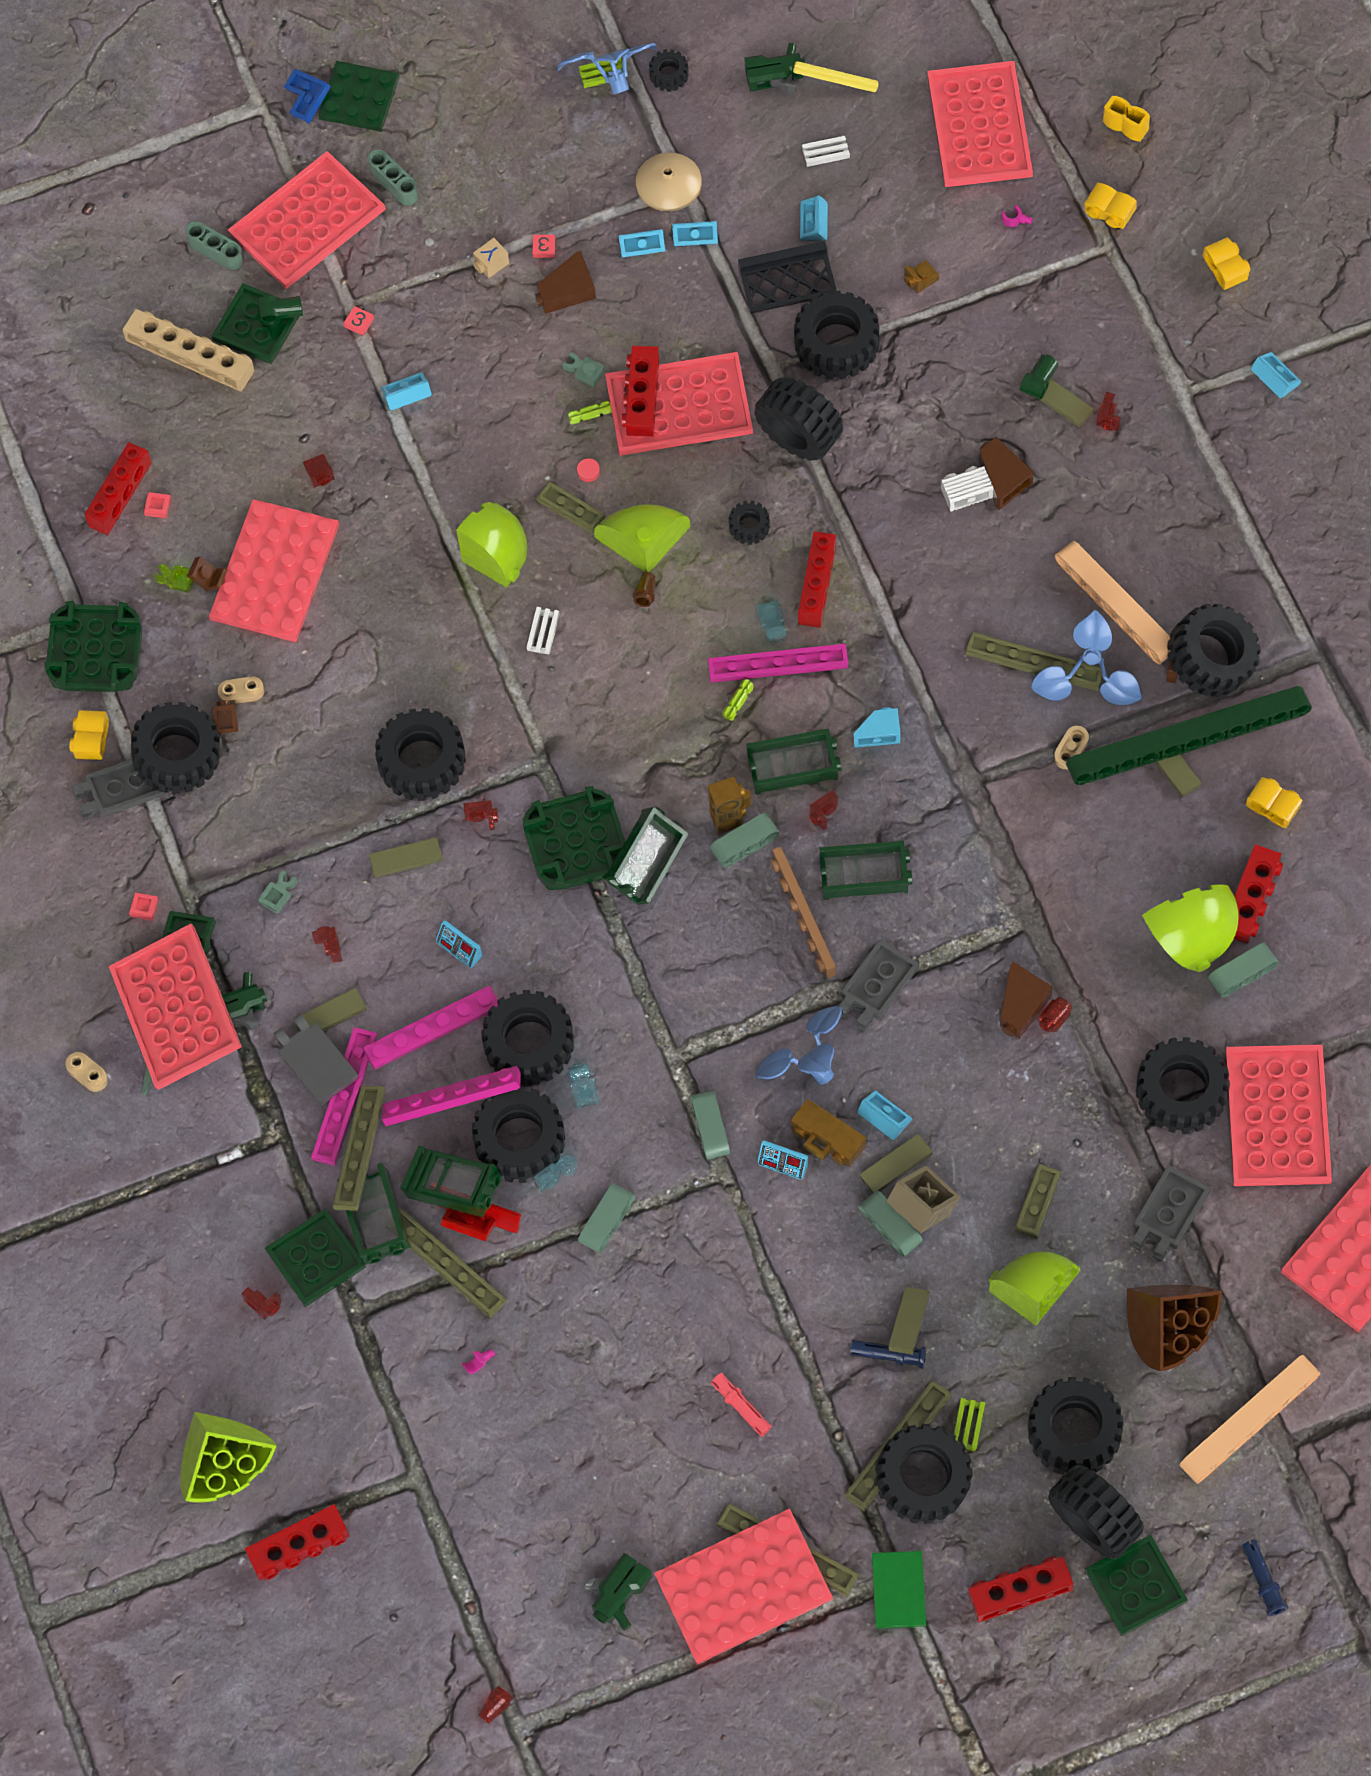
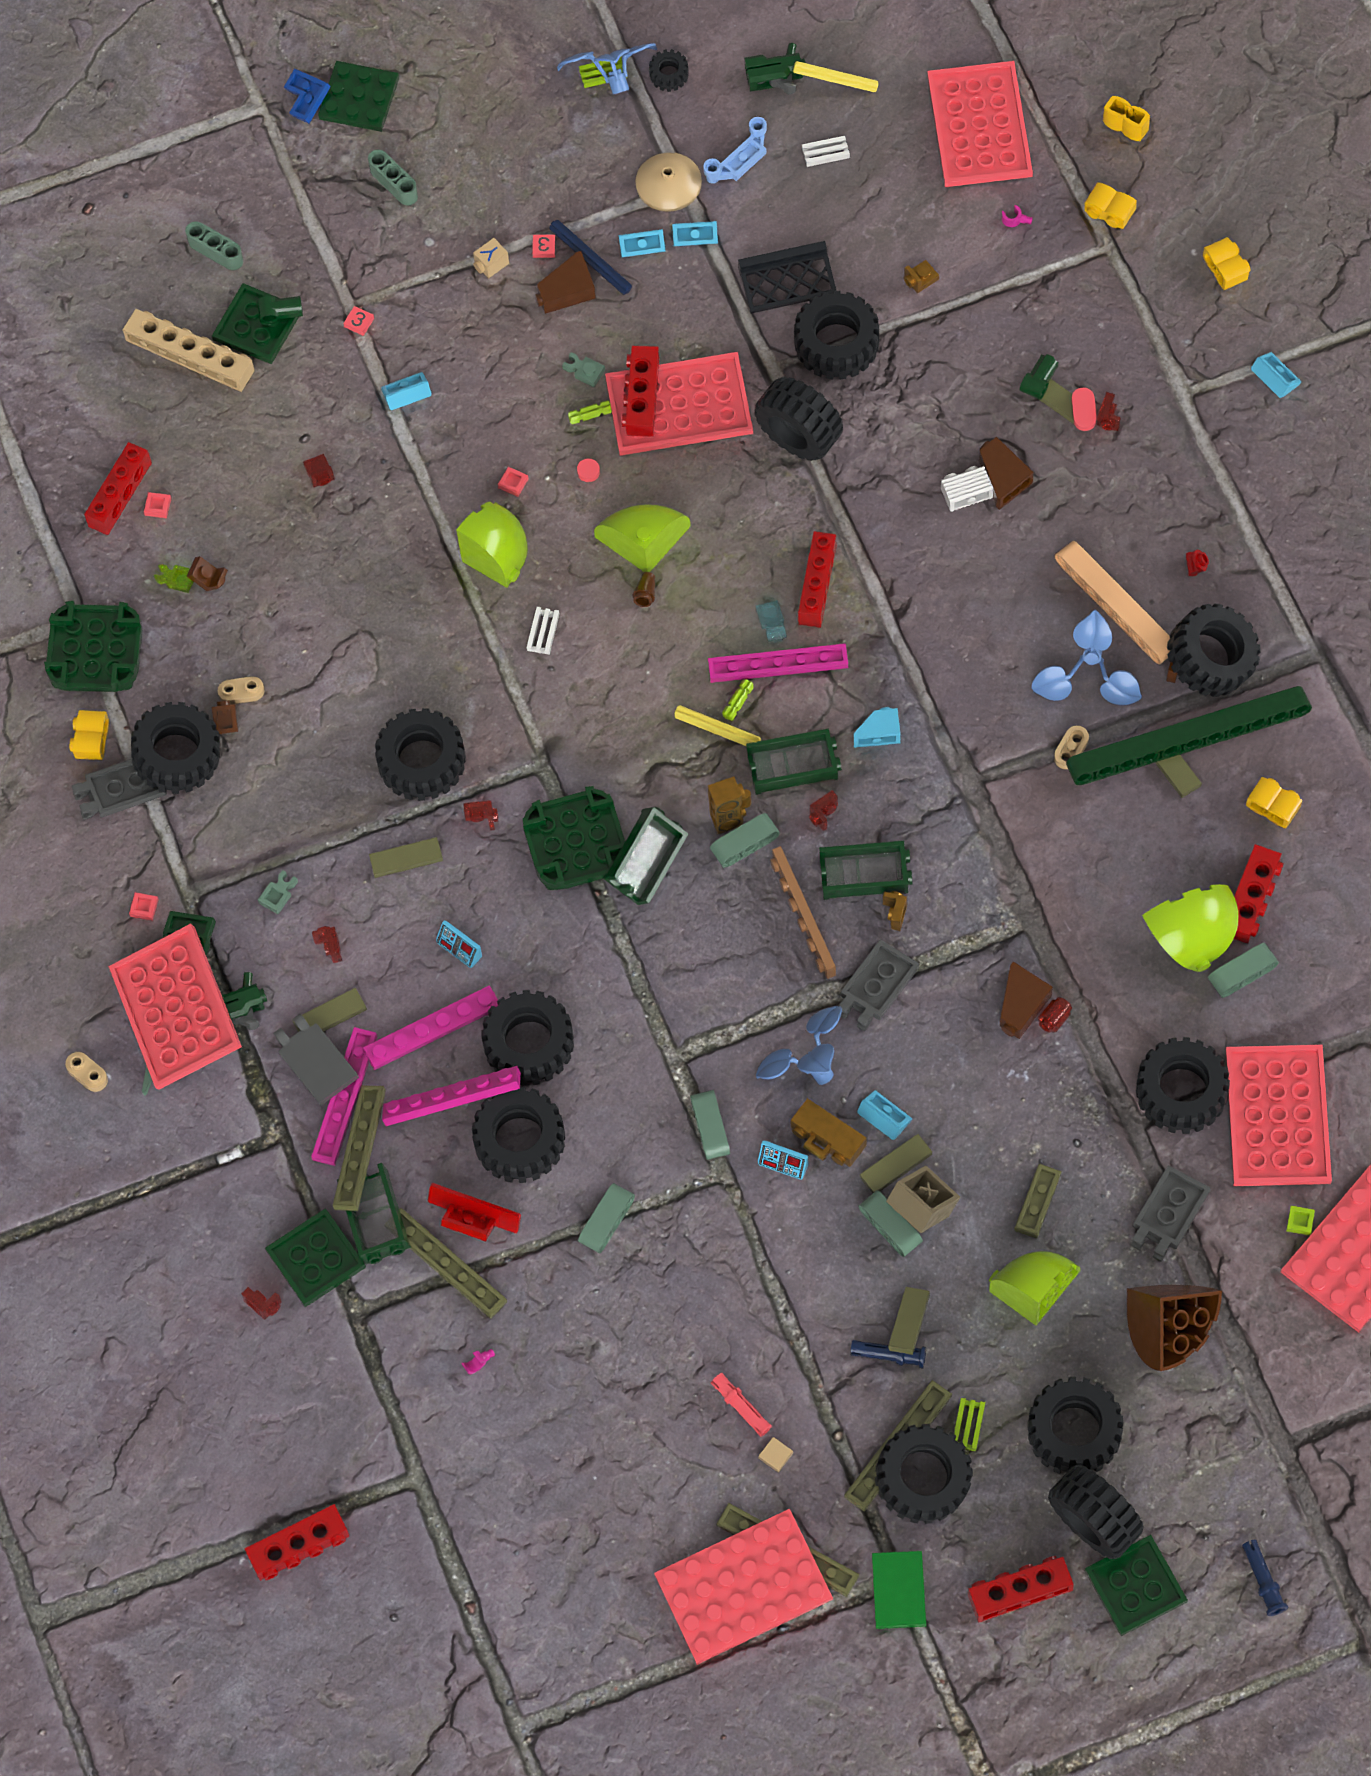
(221, 1457): lime brick -> none
(274, 570): coral plate -> none
(306, 220): coral plate -> none
(451, 1181): dark green door -> none
(495, 1704): clear red cone -> none
(513, 481): none -> coral tile
(550, 1176): clear light blue plate -> none
(570, 507): olive tile -> none
(584, 1090): clear light blue plate -> none
(590, 257): none -> dark blue axle
(616, 1589): dark green piece -> none
(715, 726): none -> light yellow axle
(742, 158): none -> light blue plate
(749, 534): black tyre -> none
(775, 1454): none -> tan tile
(813, 219): medium azure slope -> none
(897, 909): none -> pearl gold bracket
(1031, 659): olive tile -> none
(1083, 409): none -> coral tile
(1196, 562): none -> red plate
(1249, 1419): light nougat beam -> none
(1300, 1220): none -> lime plate

